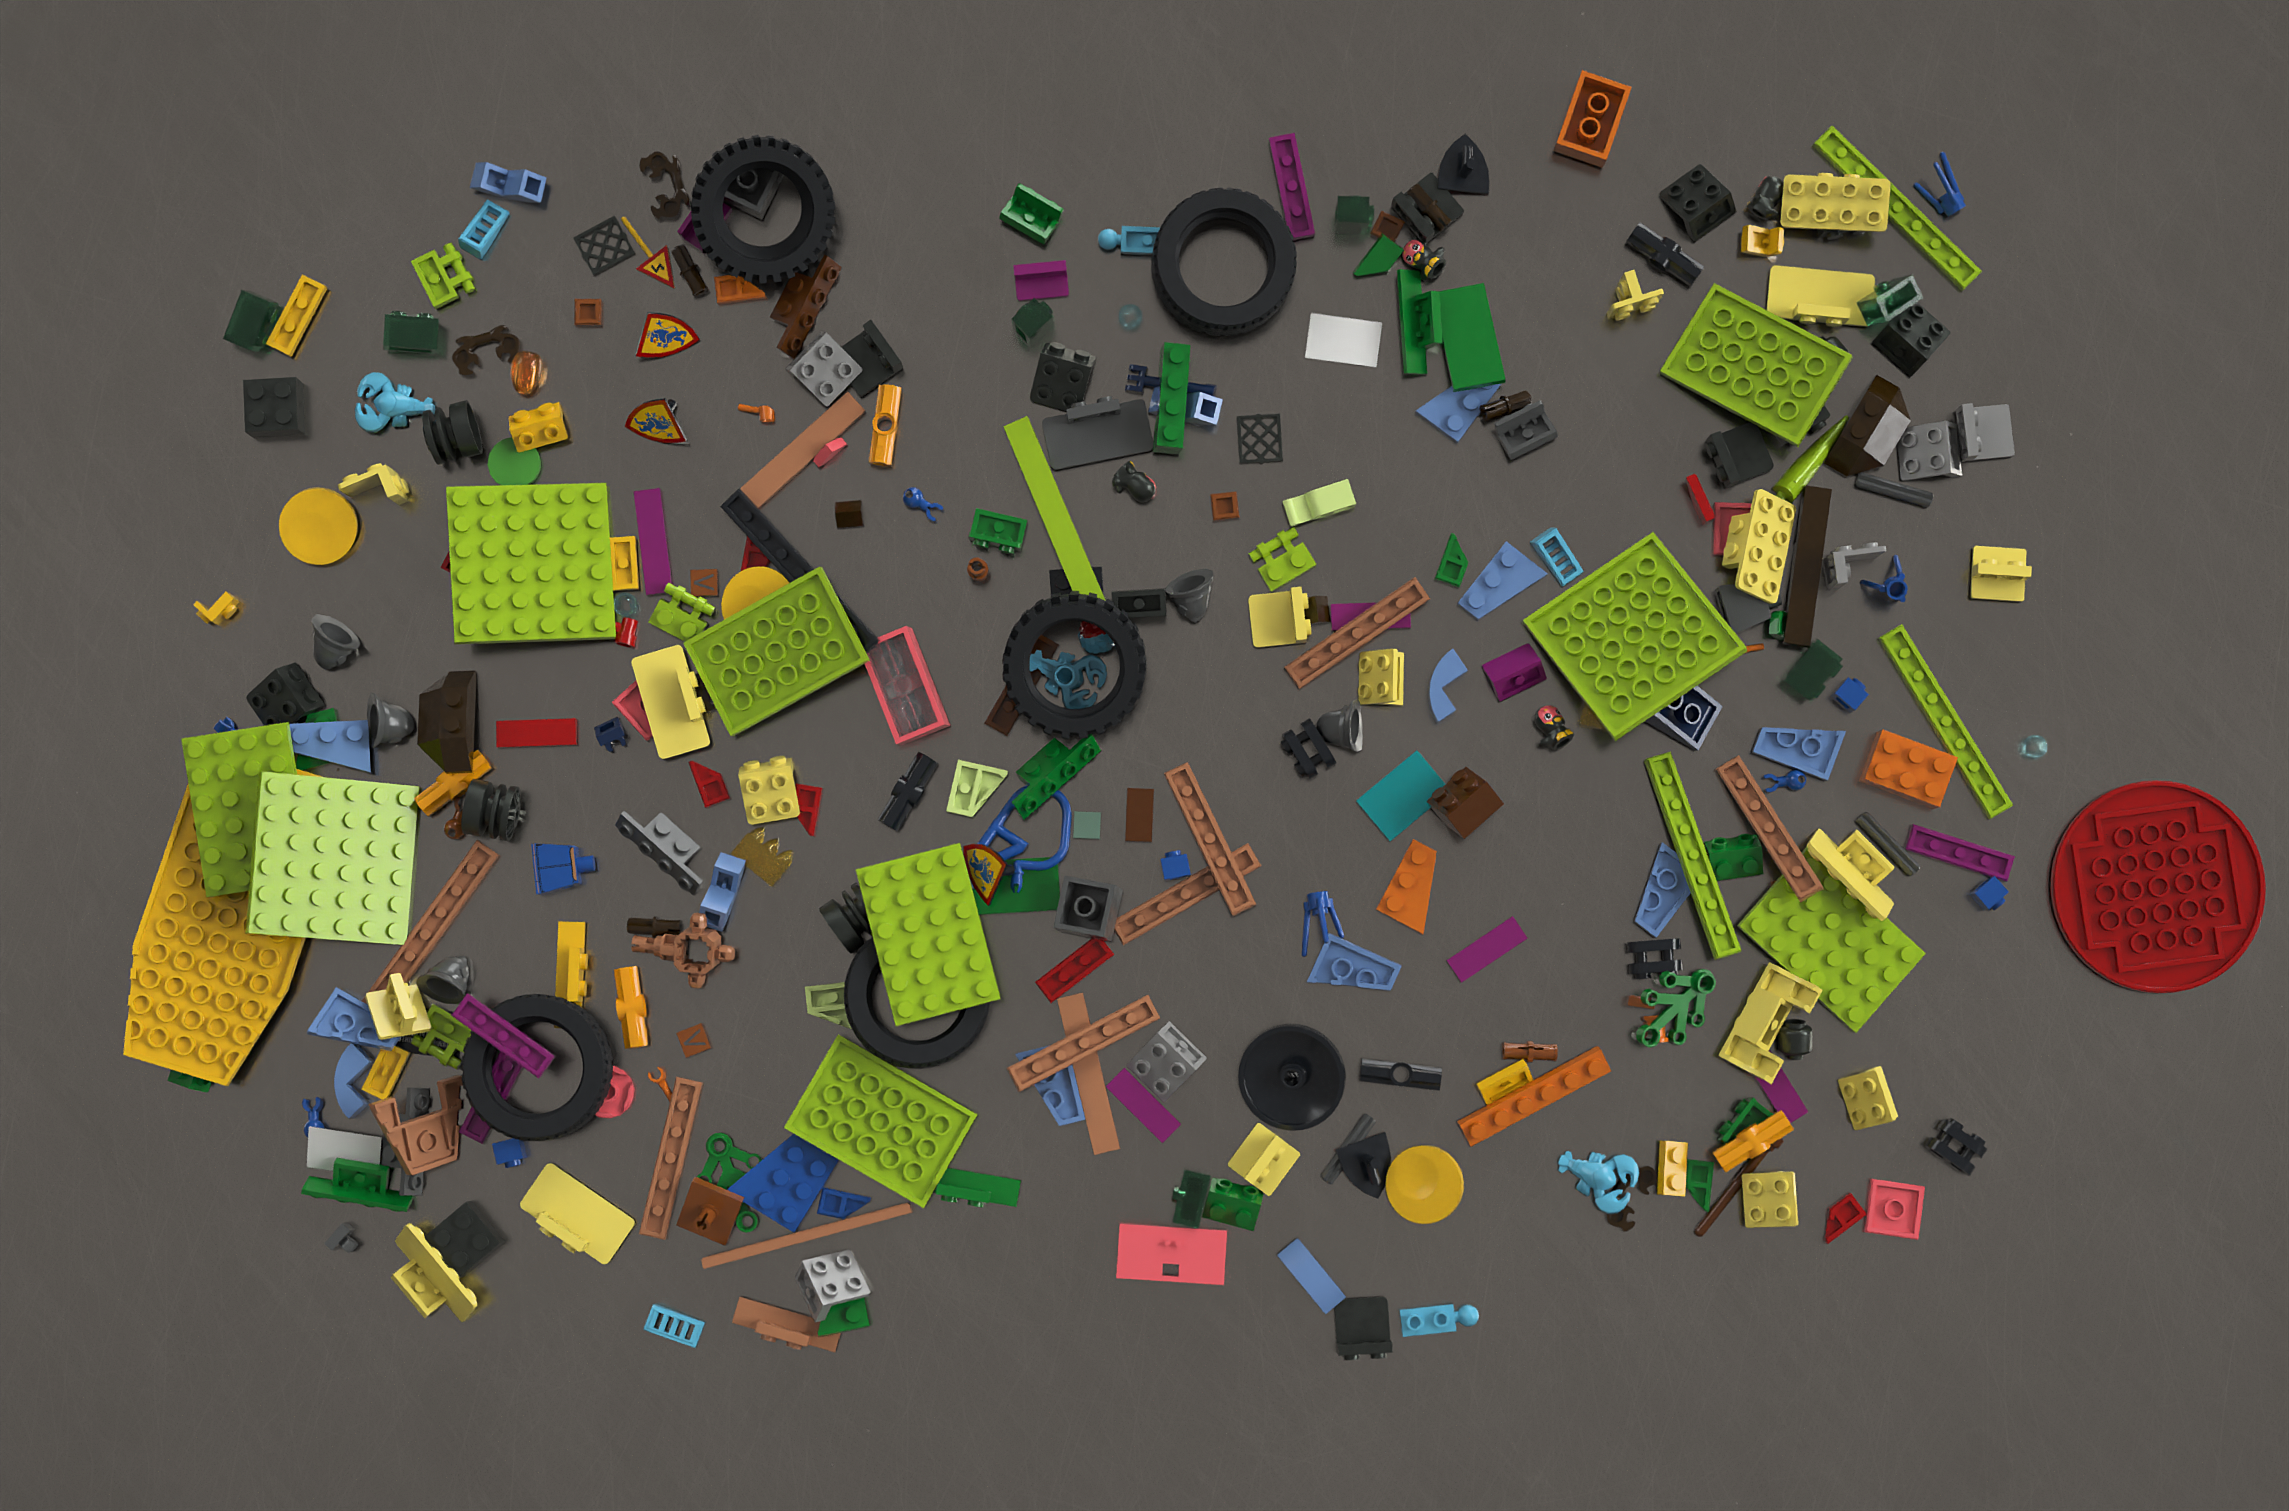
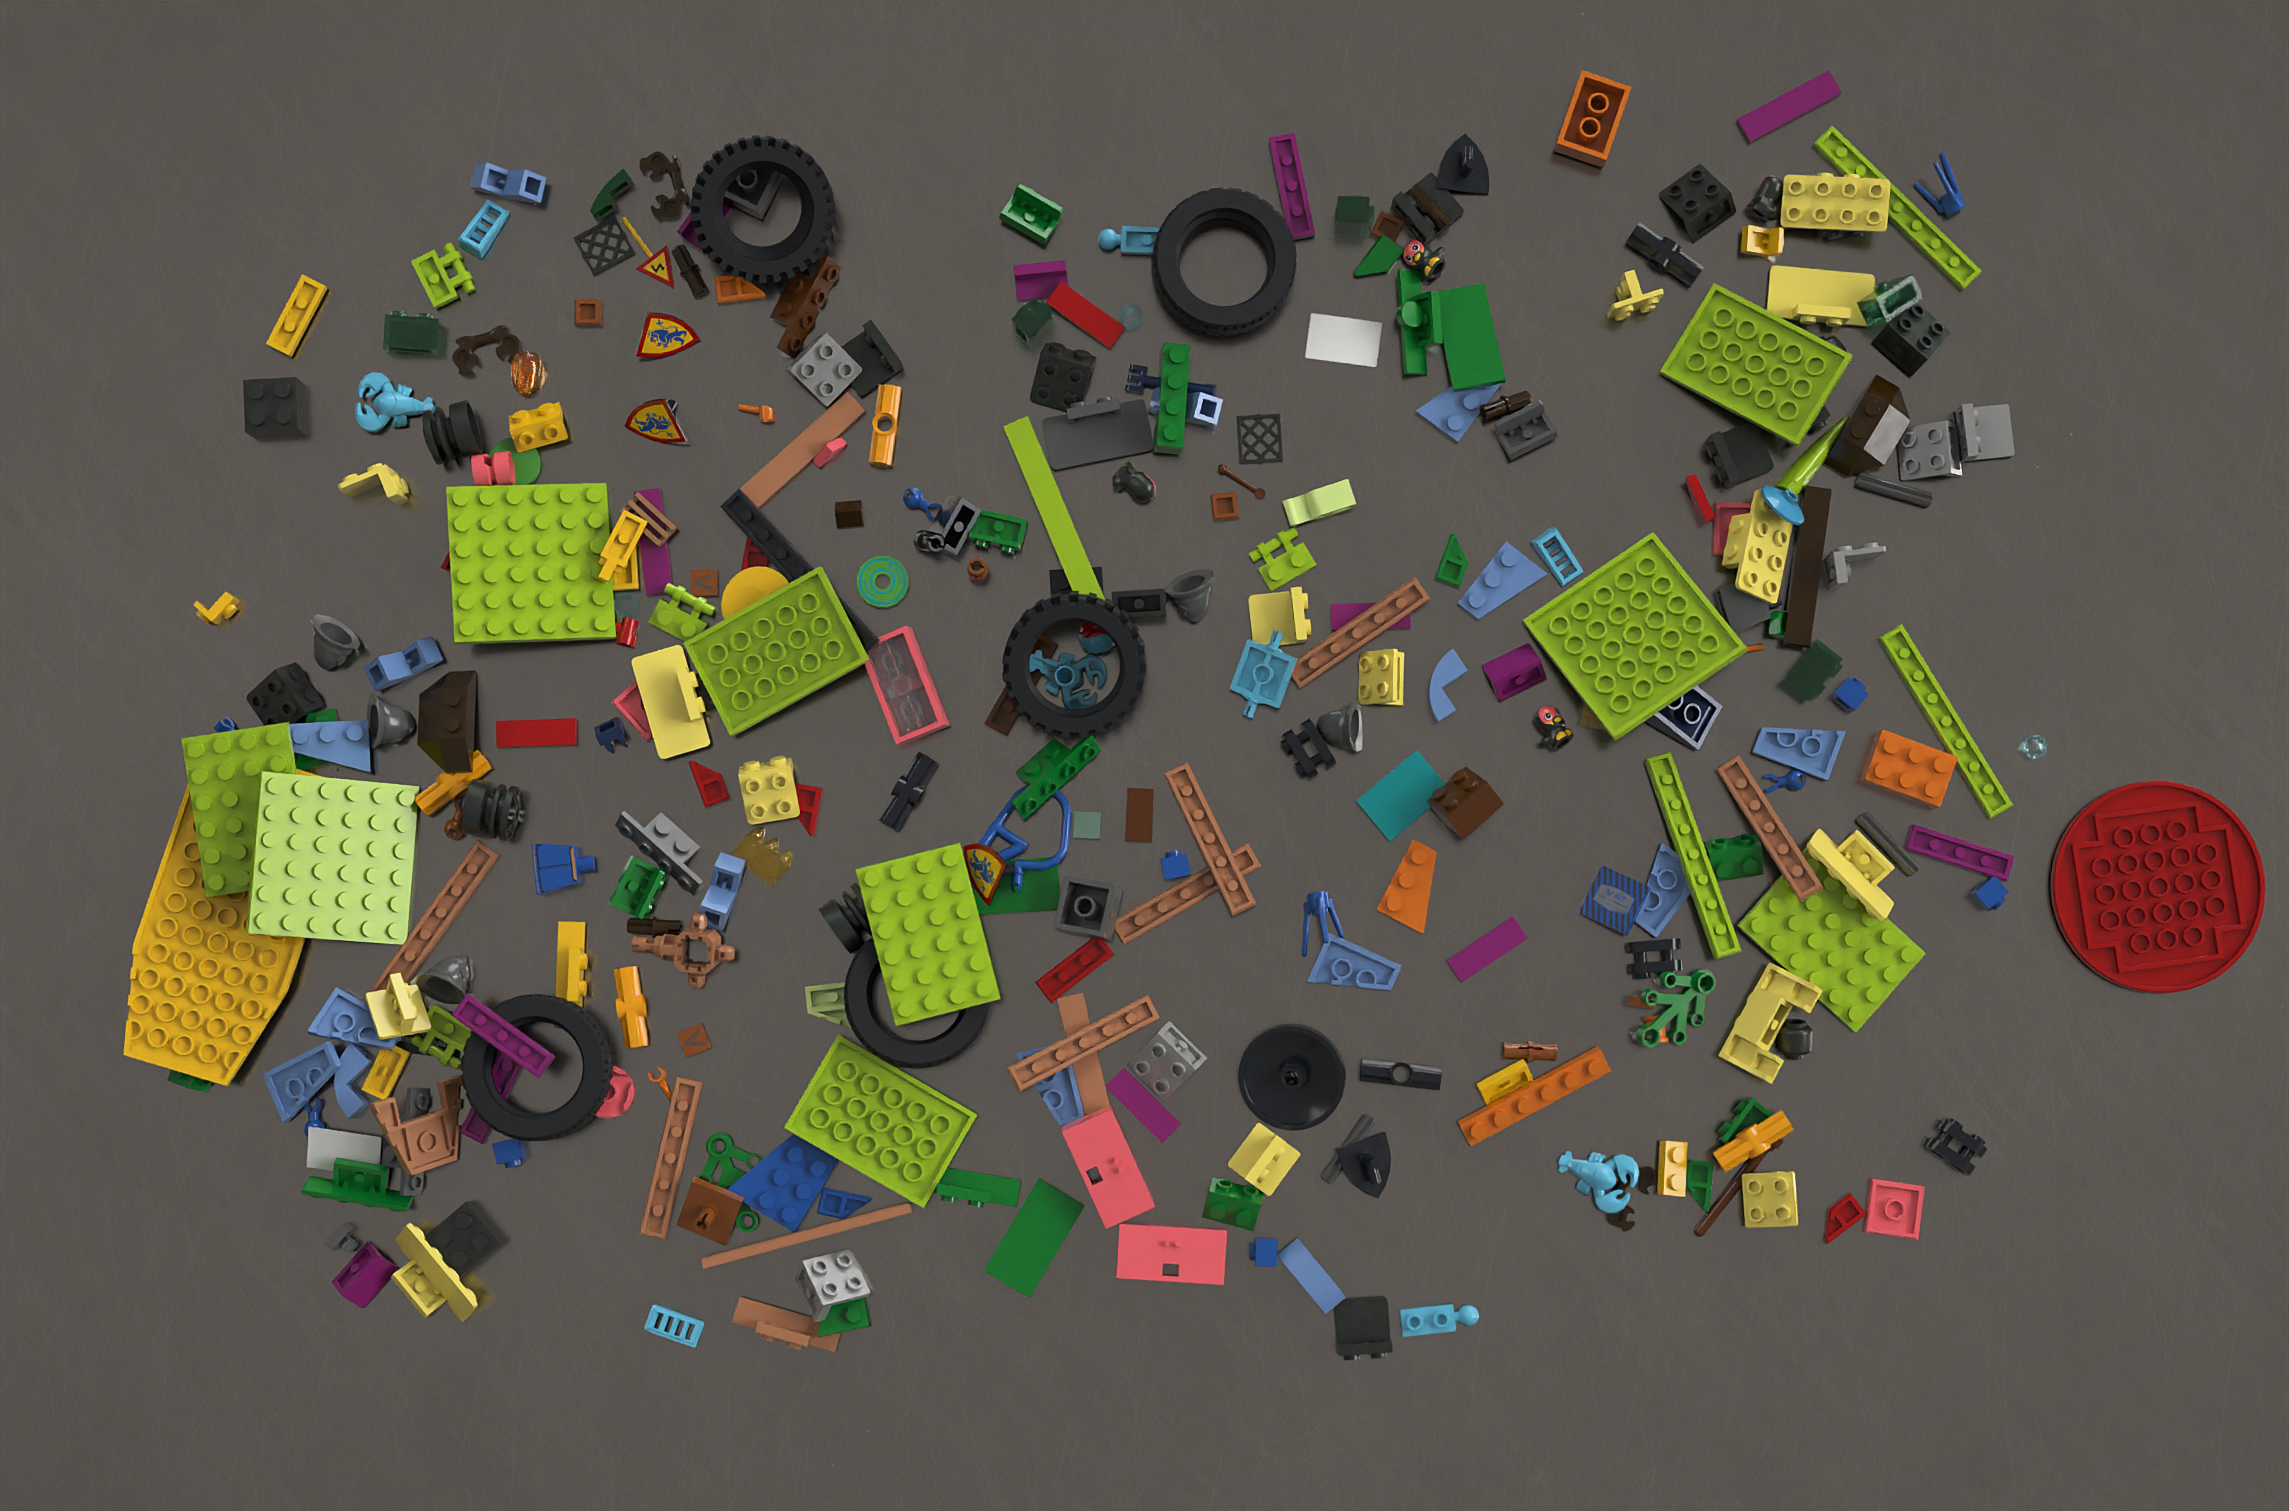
(251, 321): clear green brick -> none
(301, 1078): none -> medium blue wing
(318, 526): yellow piece -> none
(364, 1276): none -> magenta panel
(402, 665): none -> medium blue brick
(494, 469): none -> coral wheel
(576, 1215): light yellow bracket -> none
(604, 201): none -> dark green slope
(620, 545): none -> yellow hinge
(637, 888): none -> green bracket
(665, 534): none -> medium nougat tile
(882, 566): none -> bright green tile
(949, 527): none -> black hinge
(973, 787): yellowish green wing -> none
(1034, 1238): none -> green tile
(1085, 315): none -> red tile
(1108, 1166): none -> coral brick
(1190, 1198): clear green brick -> none
(1259, 493): none -> reddish brown hinge
(1263, 673): none -> medium azure plate
(1264, 1252): none -> blue plate
(1318, 610): dark brown slope -> none
(1409, 315): none -> green tile
(1424, 1184): yellow piece -> none
(1614, 900): none -> tile
(1783, 504): none -> dark azure dish
(1783, 1096): magenta tile -> none
(1789, 106): none -> magenta tile
(1868, 1098): light yellow bracket -> none
(1893, 586): blue plant -> none
(1999, 573): light yellow bracket -> none

